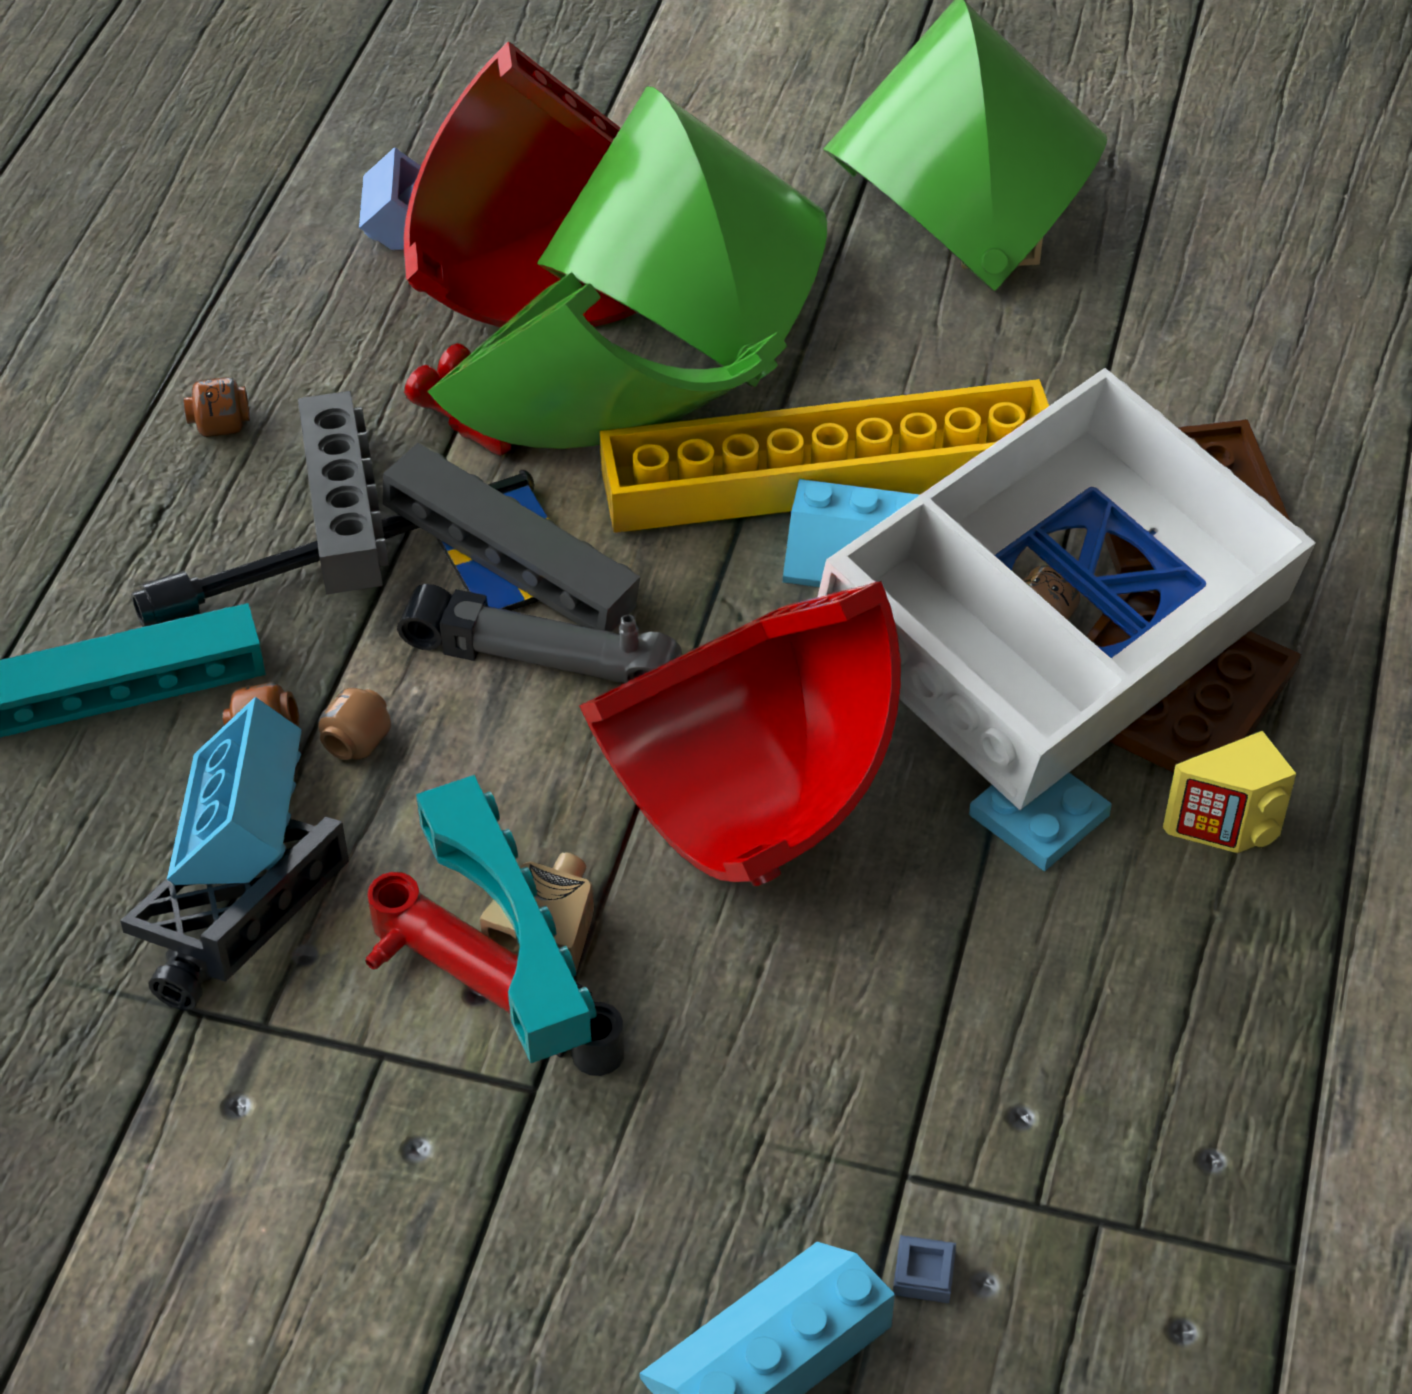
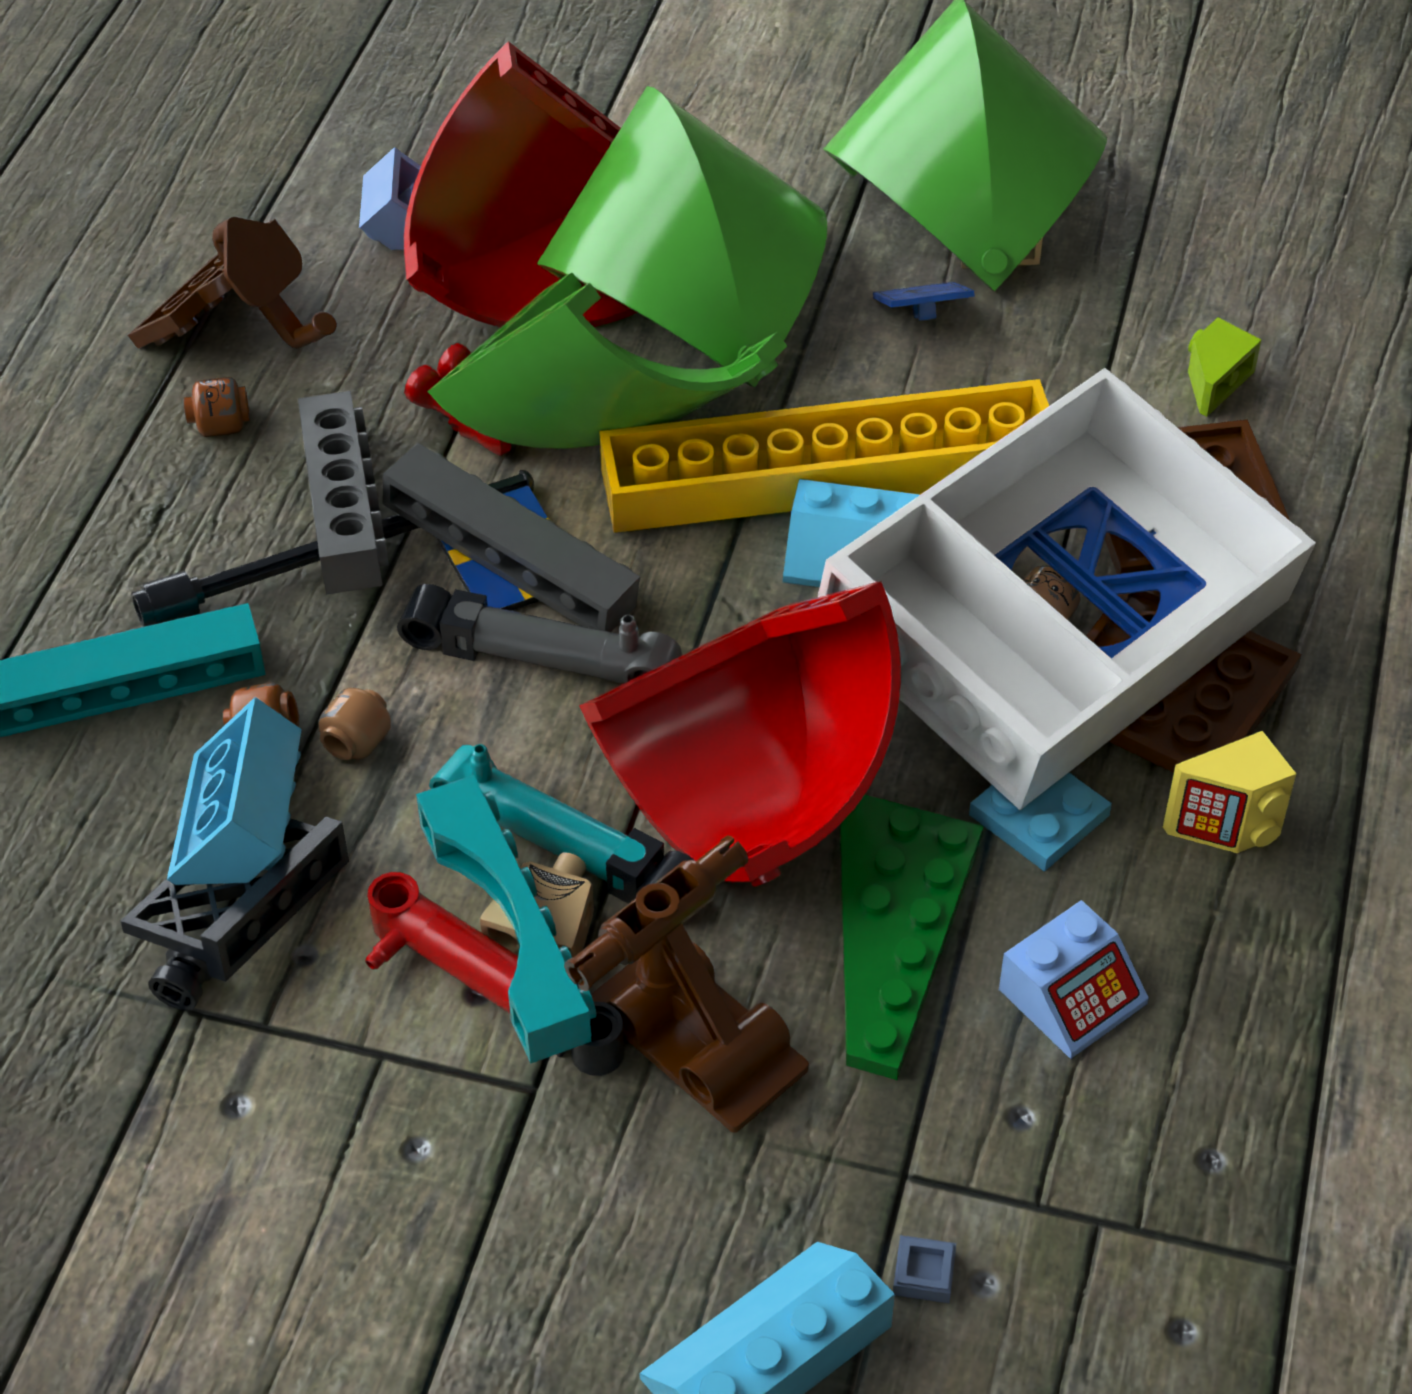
(258, 265): none -> reddish brown plate
(609, 854): none -> teal piece
(670, 1001): none -> reddish brown plate
(898, 904): none -> green wing
(923, 297): none -> blue piece
(1073, 979): none -> light blue slope
(1220, 362): none -> lime slope

